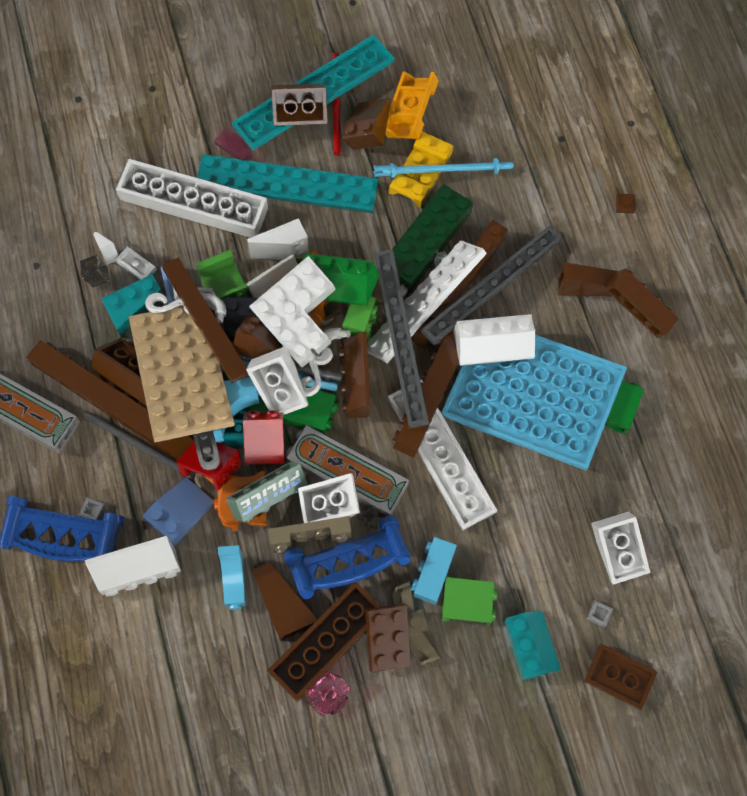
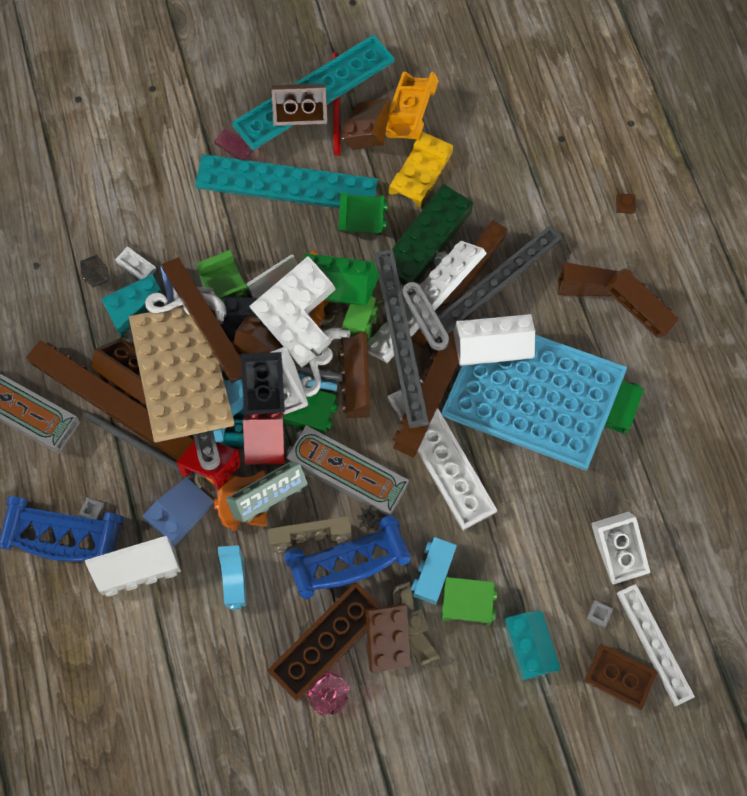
(106, 247): white slope -> none
(192, 198): white brick -> none
(262, 383): none -> black slope
(280, 242): white slope -> none
(283, 604): reddish brown slope -> none
(329, 499): white slope -> none
(362, 214): none -> green panel
(392, 170): medium azure bar -> none
(425, 316): none -> light grey plate
(655, 645): none -> white plate

